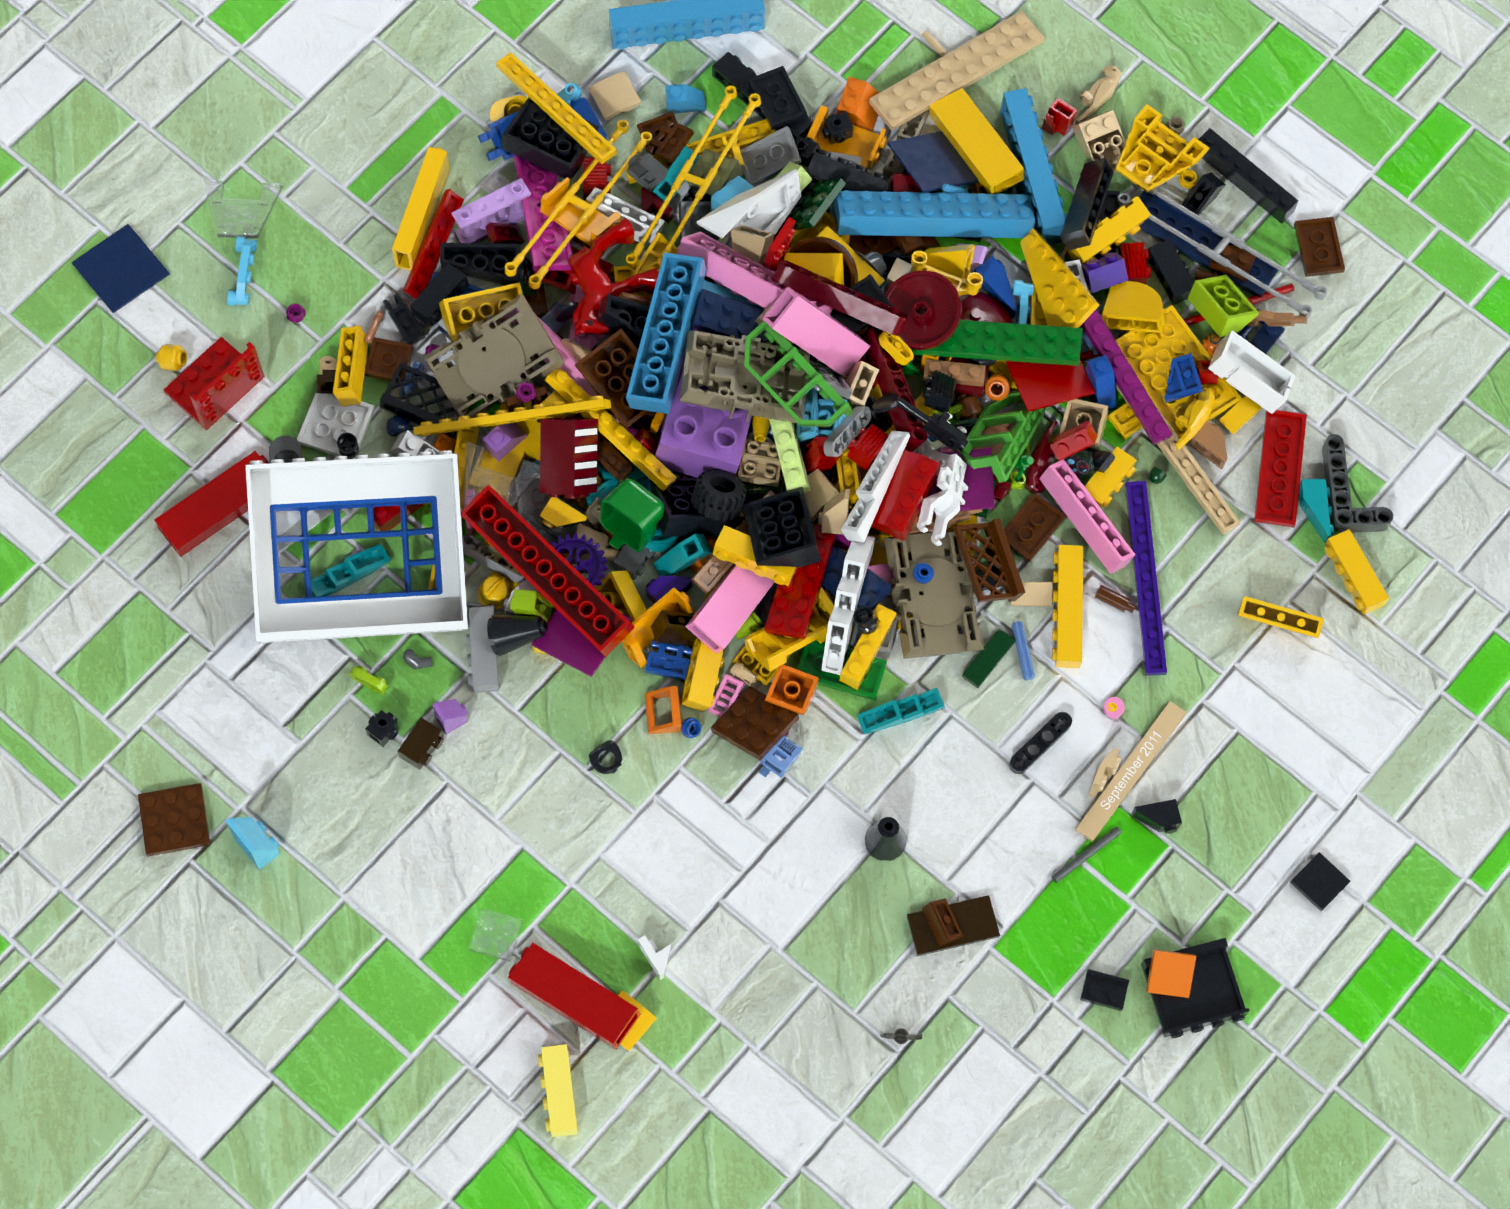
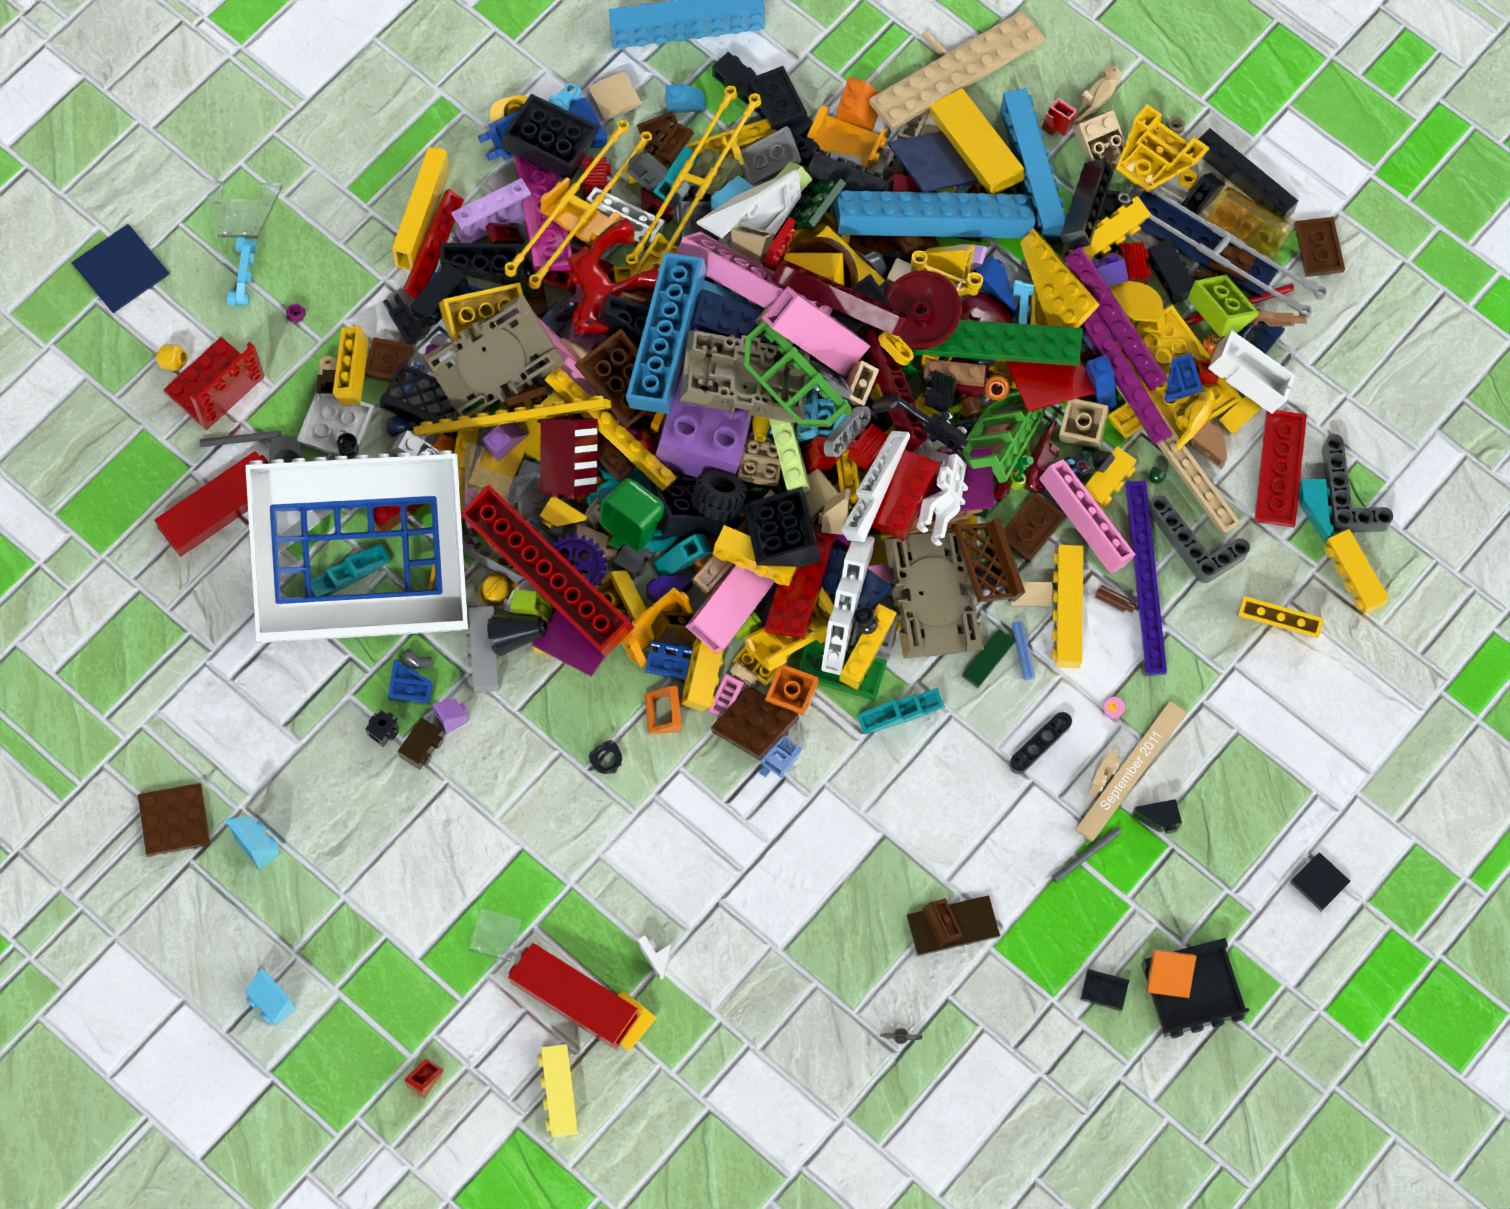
(240, 438): none -> dark grey bar
(269, 998): none -> medium azure slope
(362, 676): lime plate -> none
(374, 326): nougat wheel -> none
(409, 685): none -> blue wing
(423, 1077): none -> red slope
(525, 387): magenta plate -> none
(556, 108): yellow plate -> none
(694, 730): blue plate -> none
(837, 128): black brick -> none
(885, 839): black cone -> none
(921, 578): blue plate -> none
(953, 189): dark azure wheel -> none
(1073, 440): red brick -> none
(1116, 319): none -> magenta plate
(1192, 544): none -> dark grey beam
(1251, 223): none -> clear yellow slope

